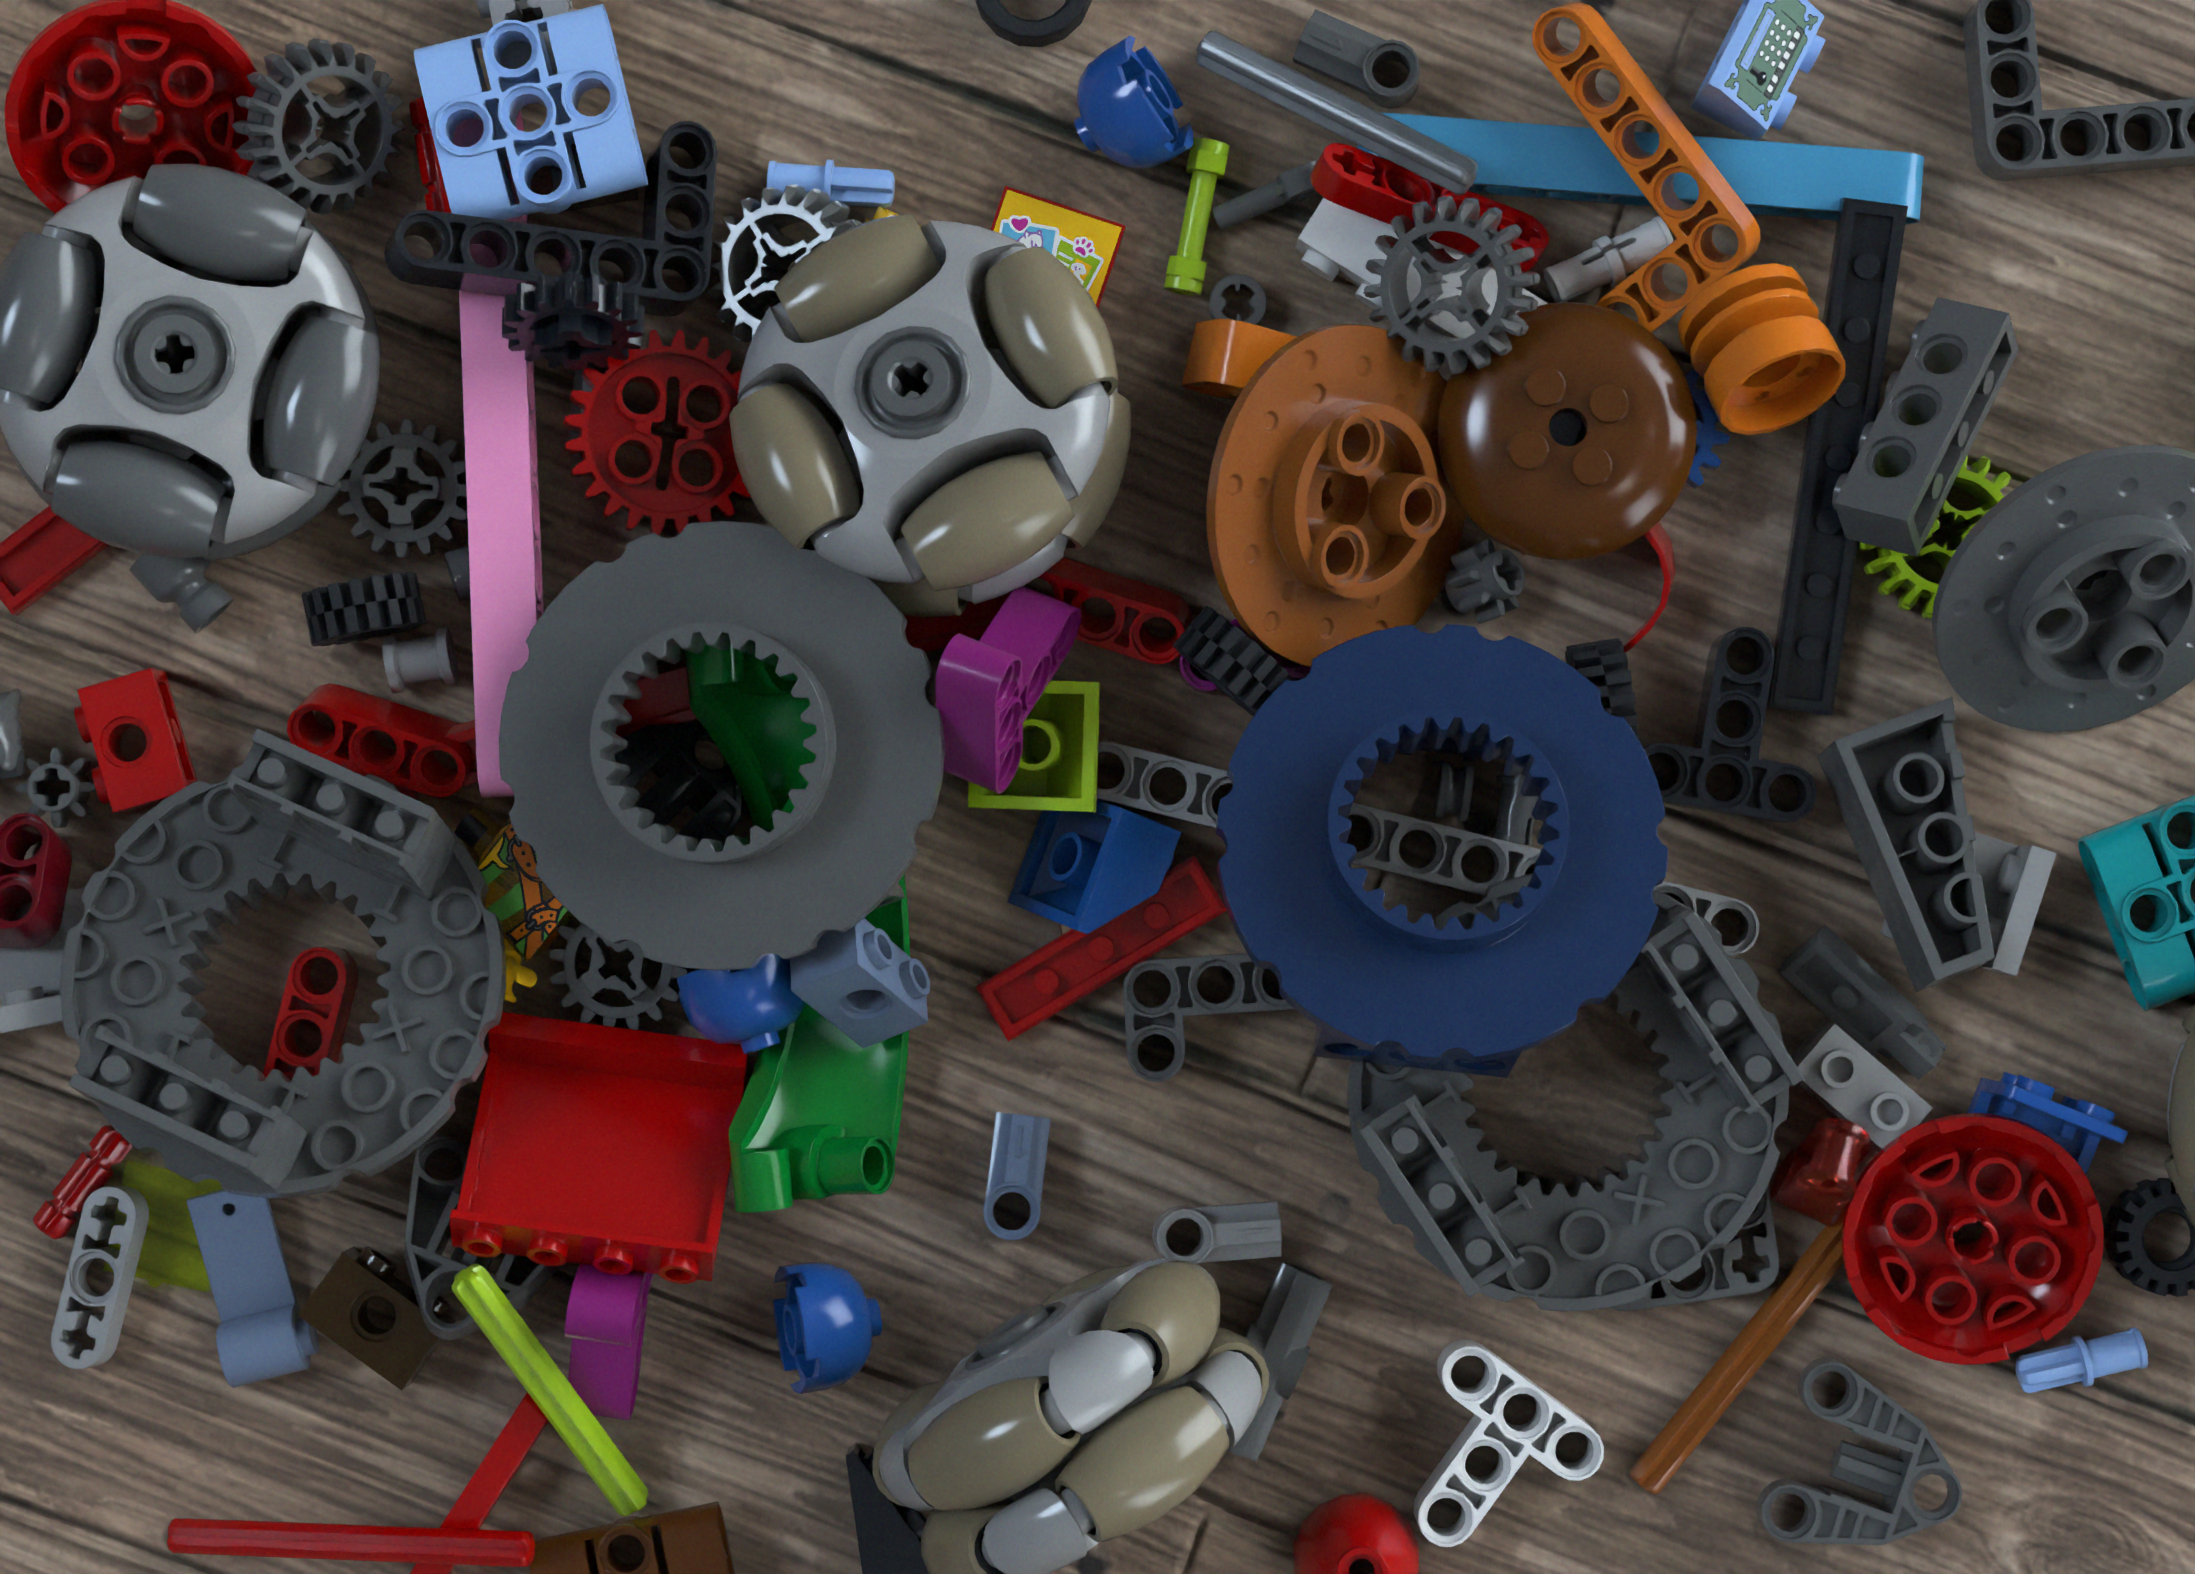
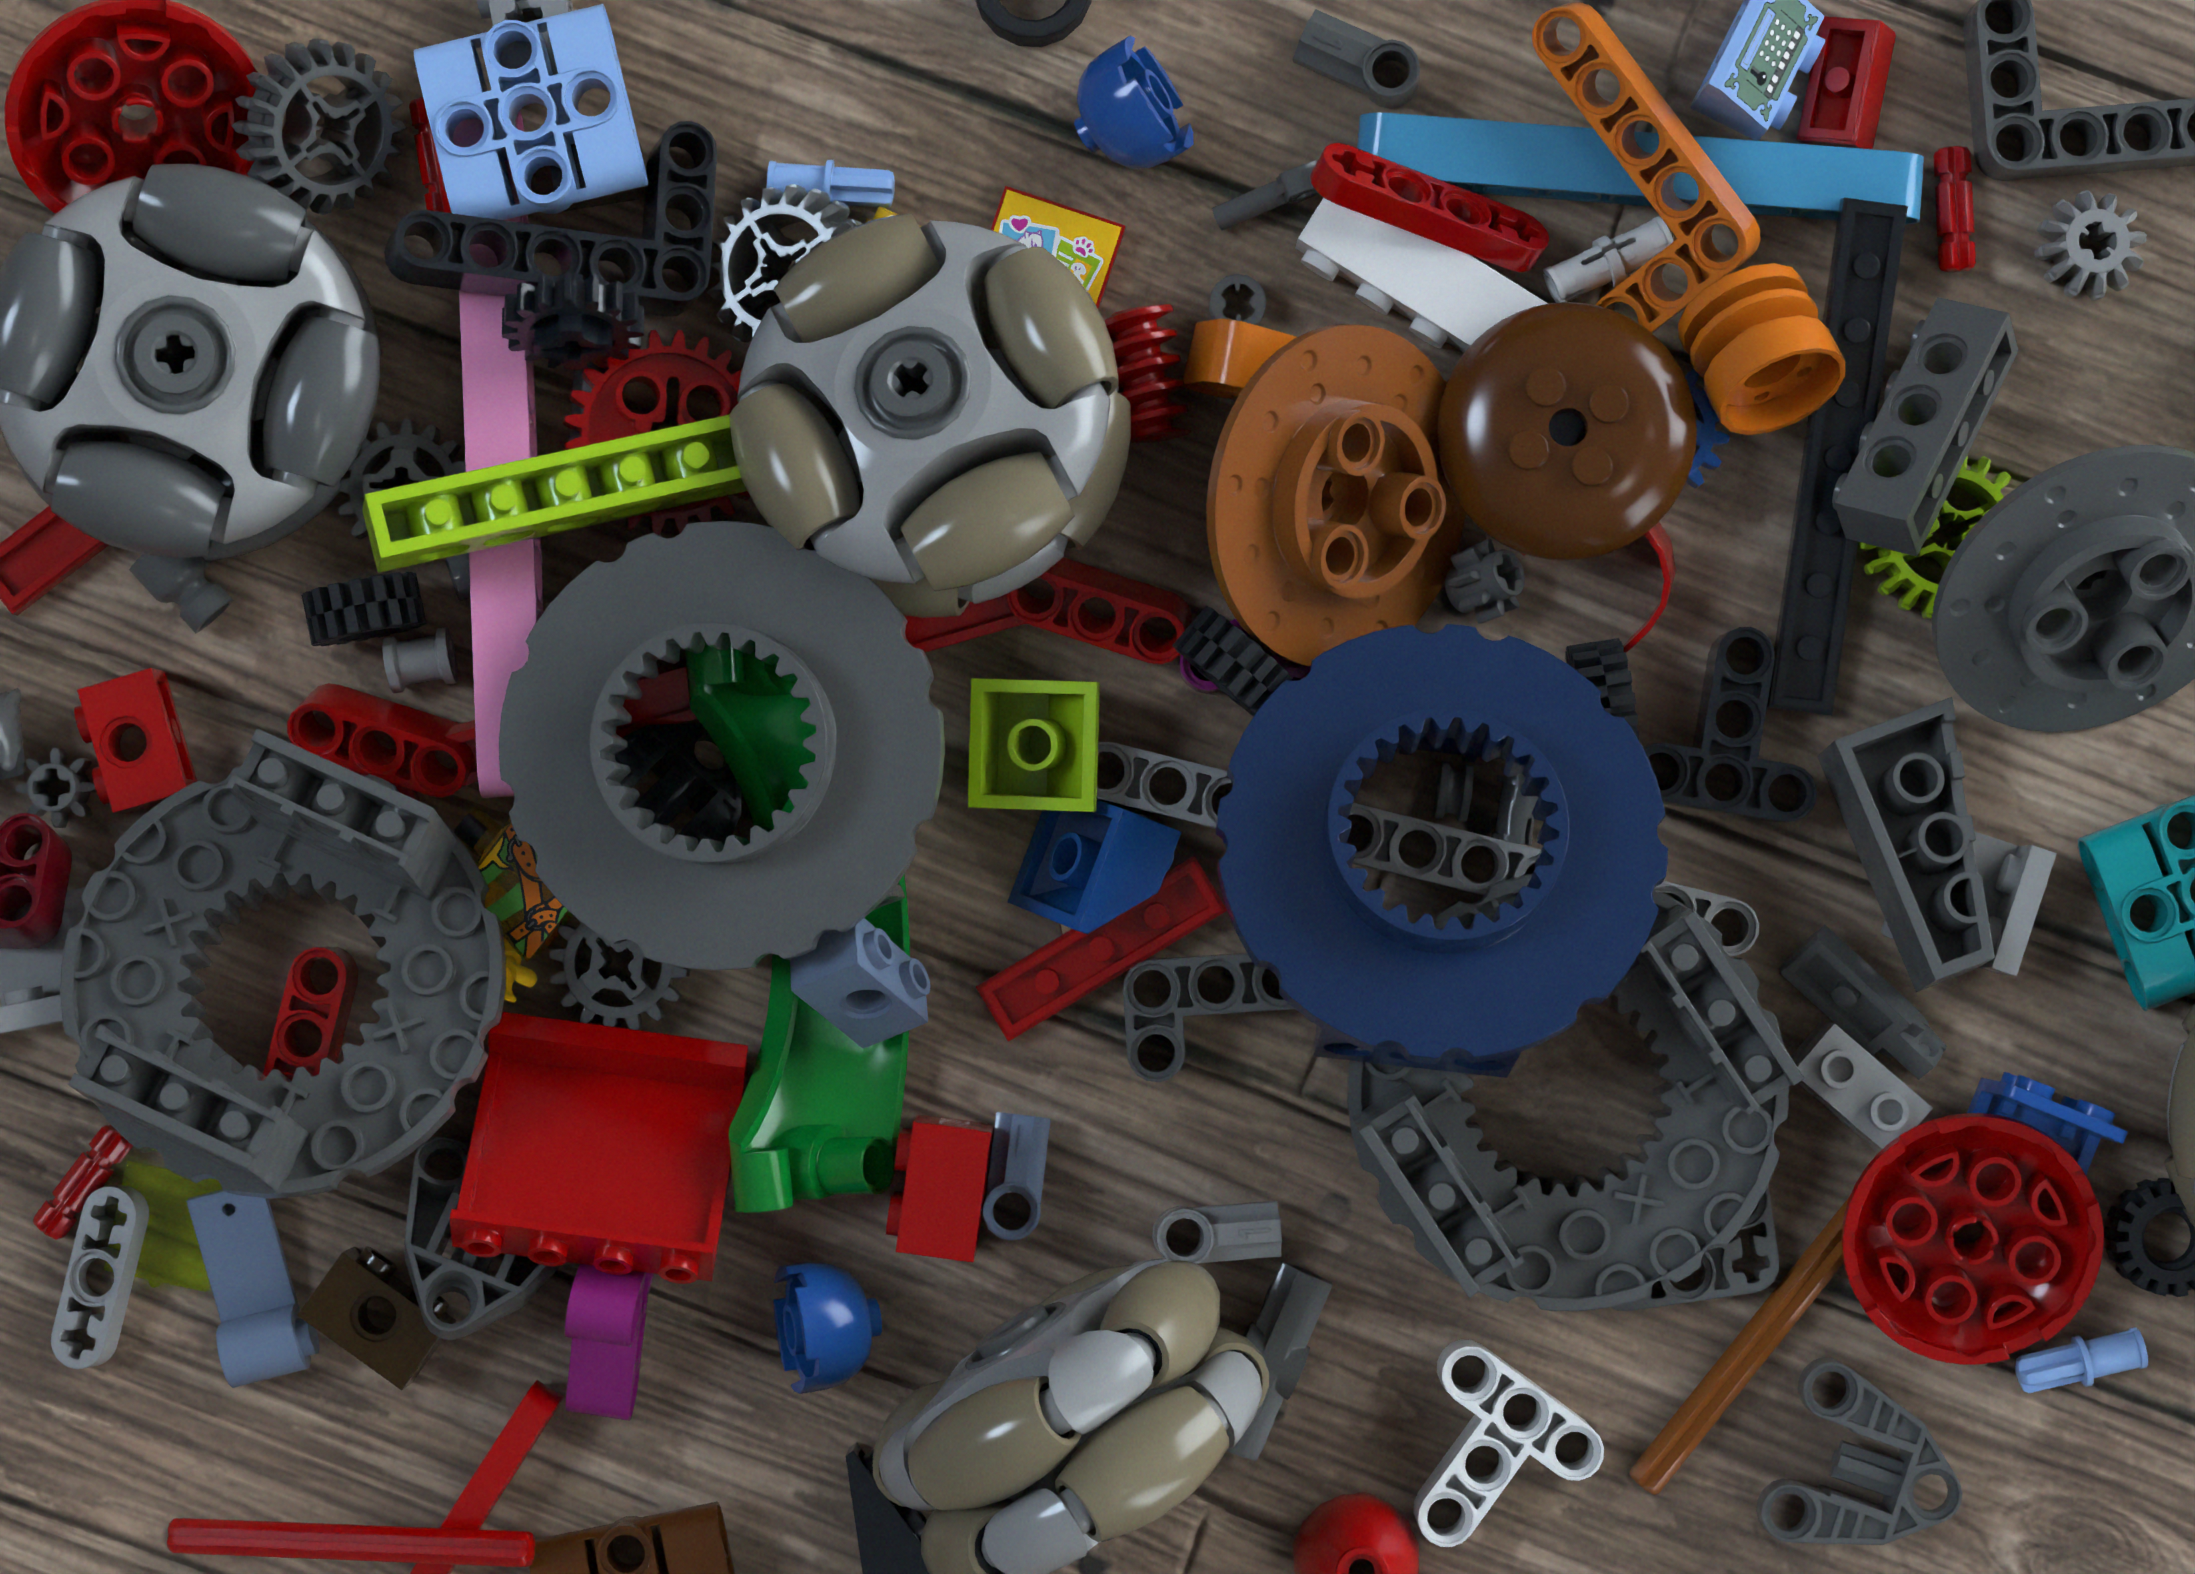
(550, 1389): lime axle -> none
(551, 493): none -> lime brick
(742, 1003): blue cylinder -> none
(942, 1189): none -> red brick
(995, 682): magenta beam -> none
(1141, 372): none -> red piece
(1206, 164): lime bar -> none
(1337, 112): dark grey axle -> none
(1432, 264): dark grey gear -> none
(1820, 1171): clear red piece -> none
(1847, 83): none -> red slope
(1954, 209): none -> red axle
(2081, 265): none -> light grey gear

